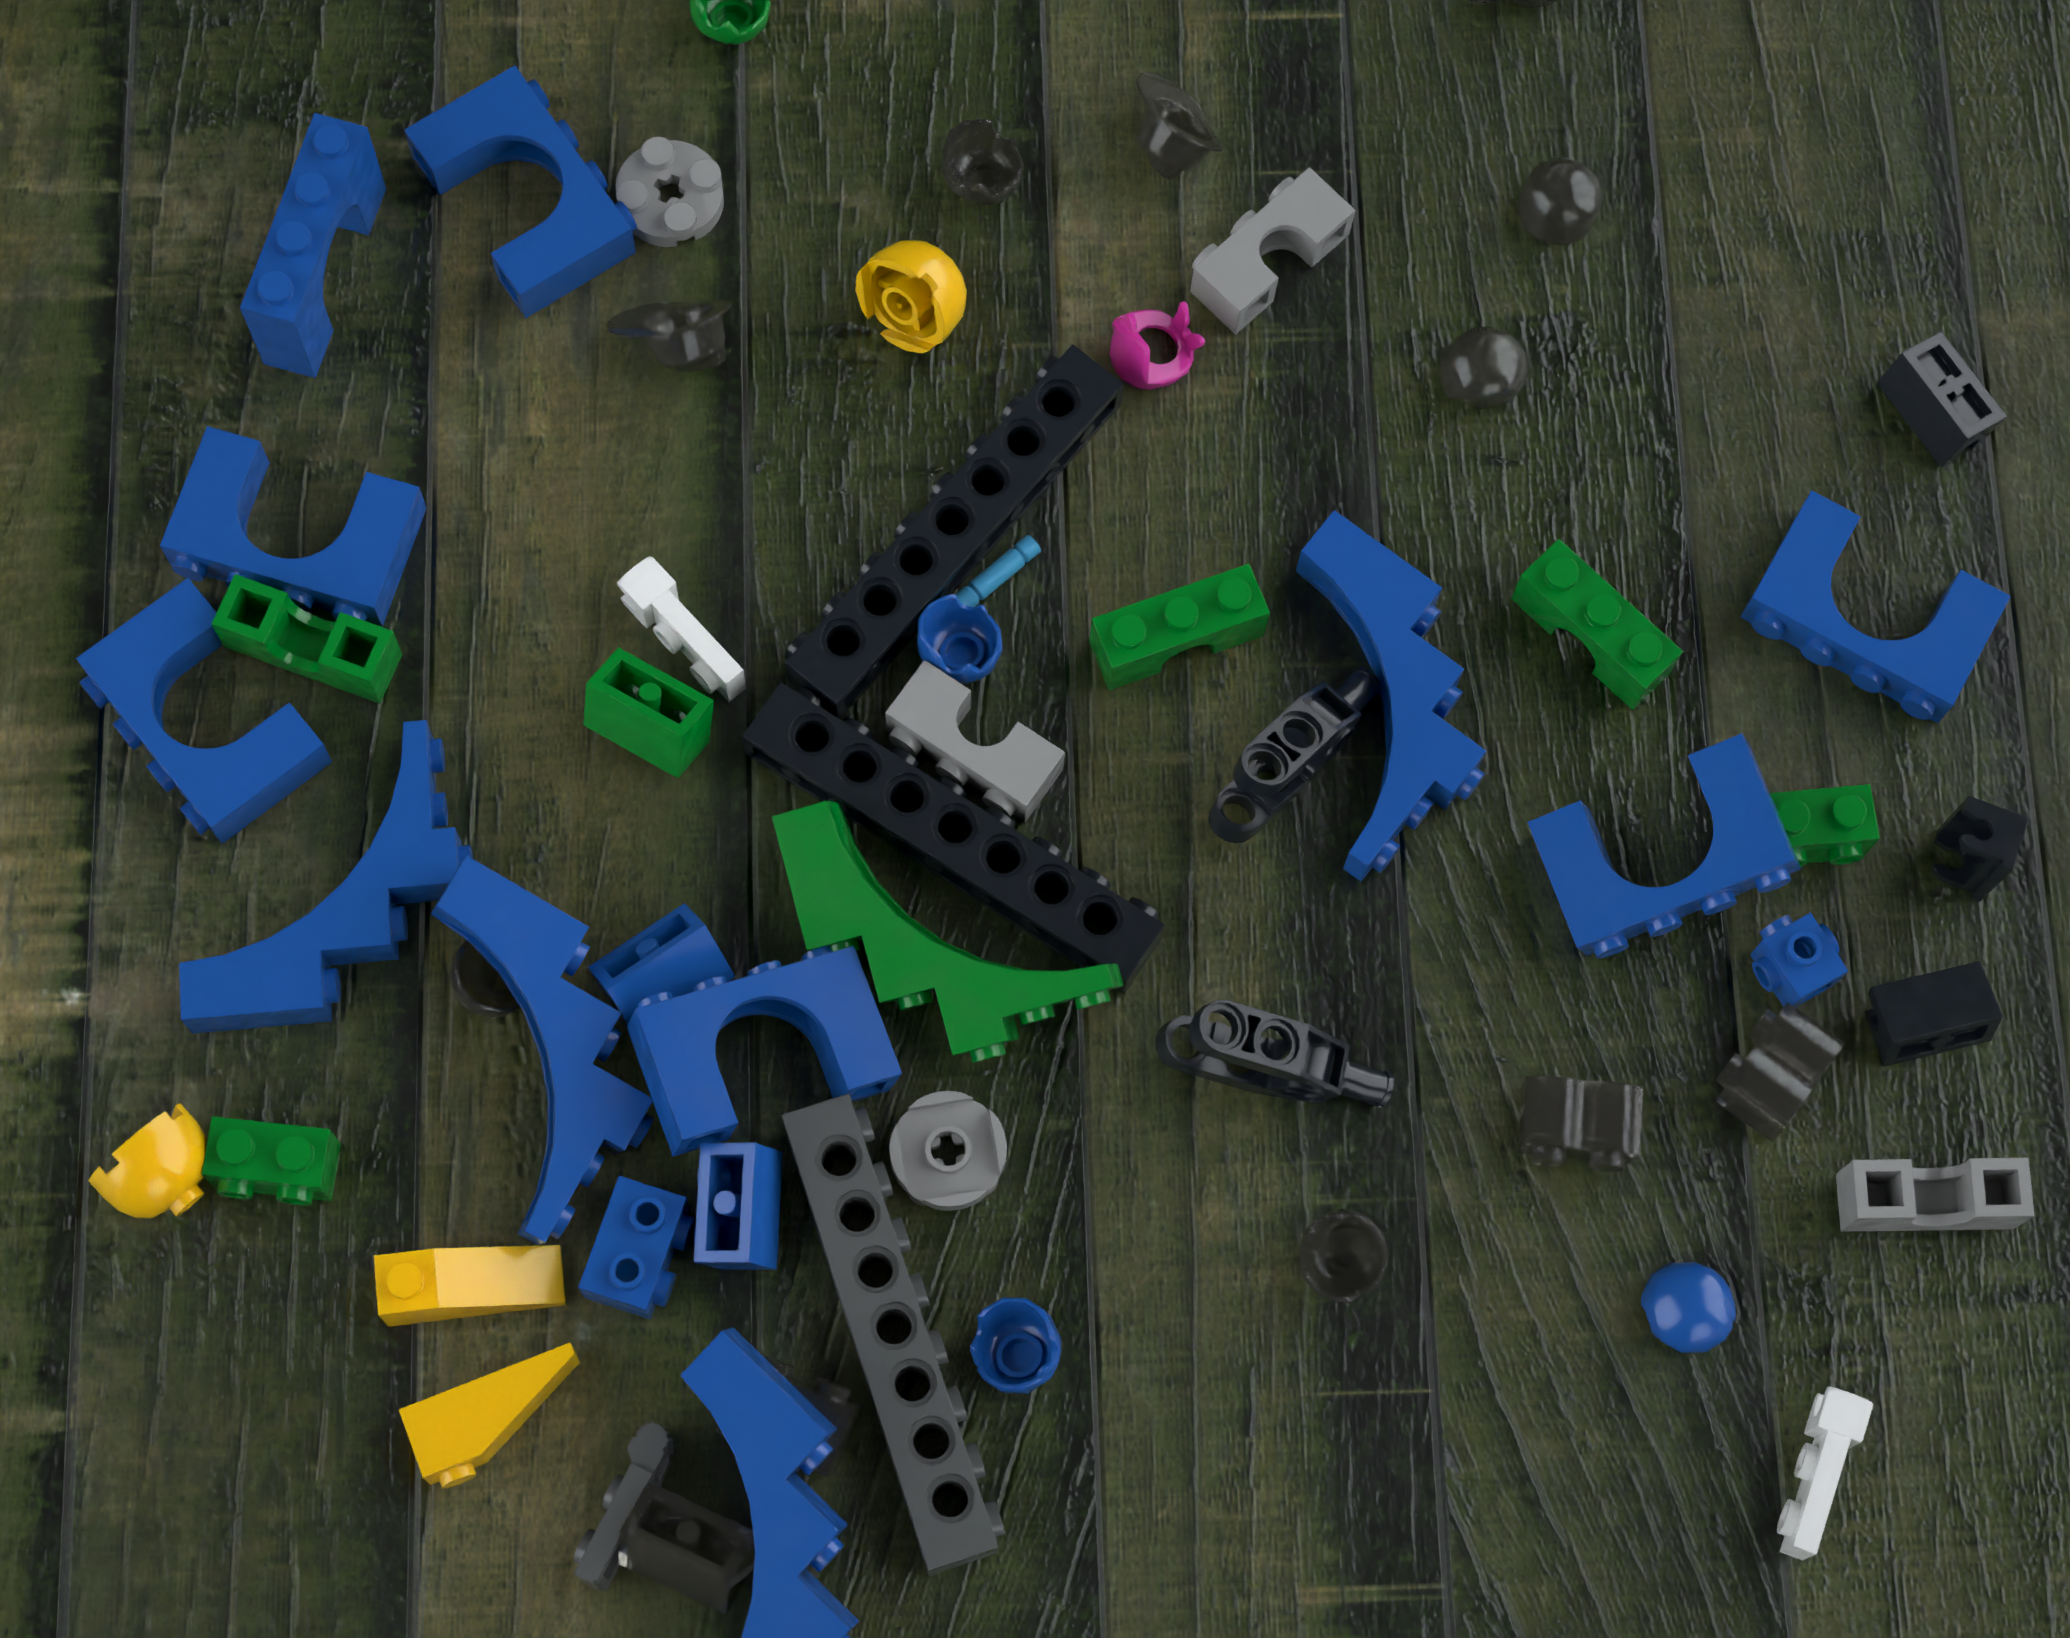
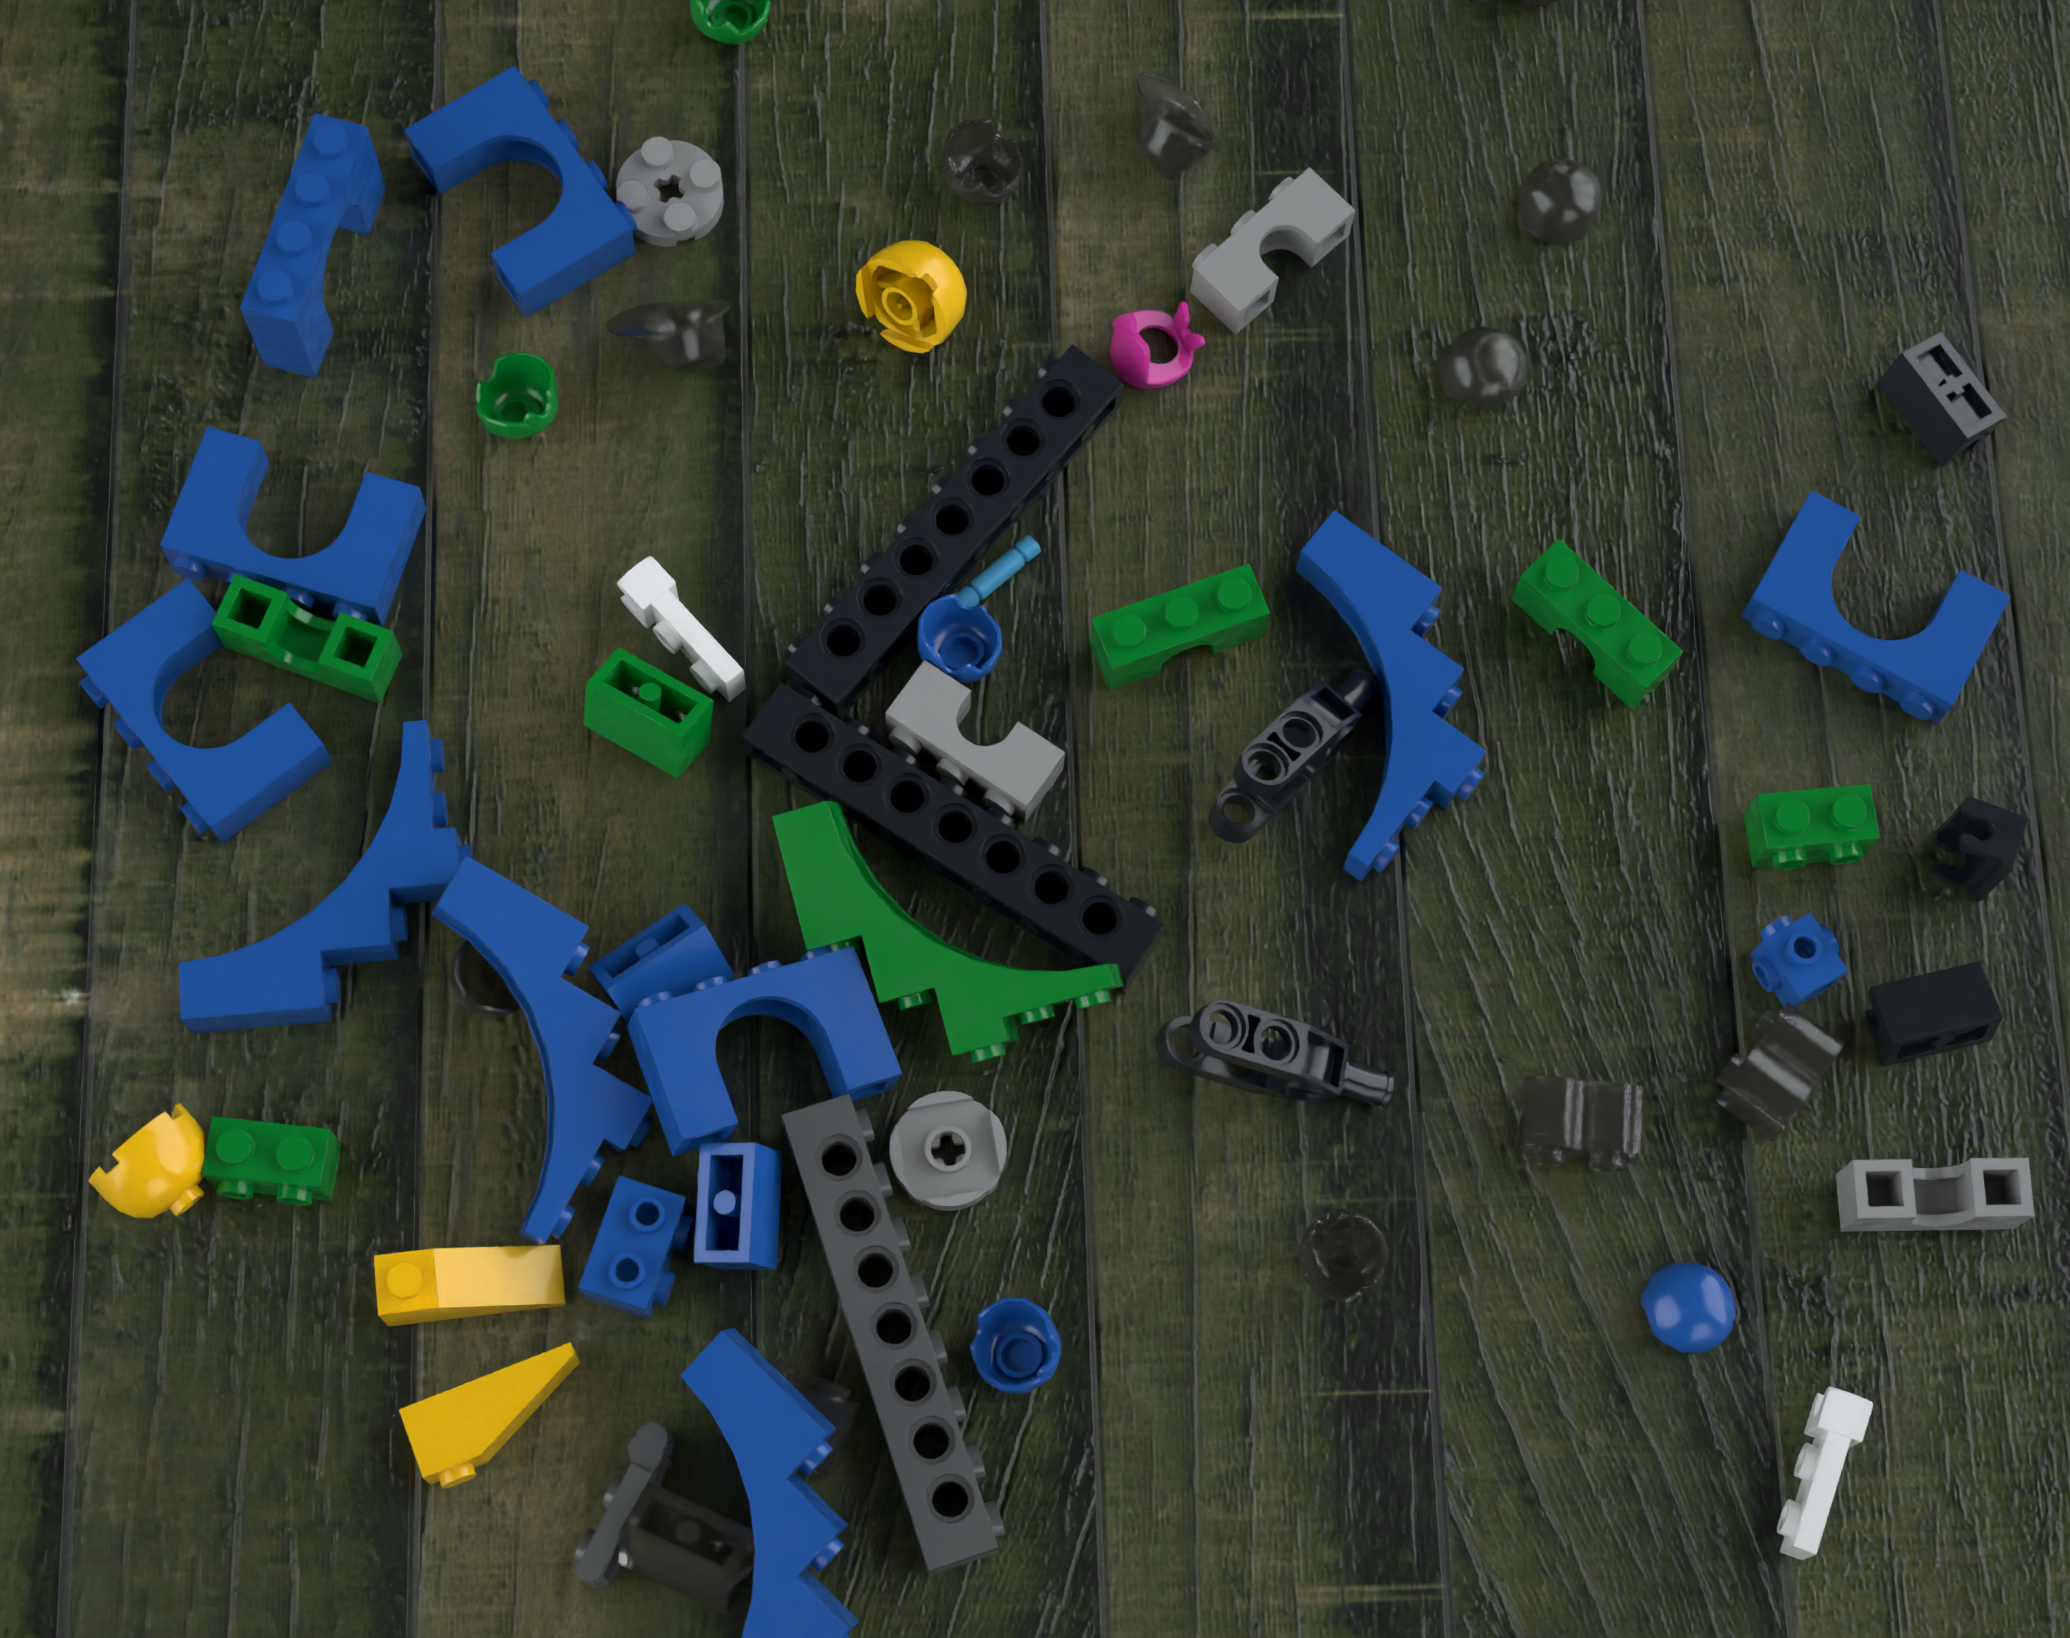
(518, 396): none -> green hair
(1745, 853): blue arch -> none

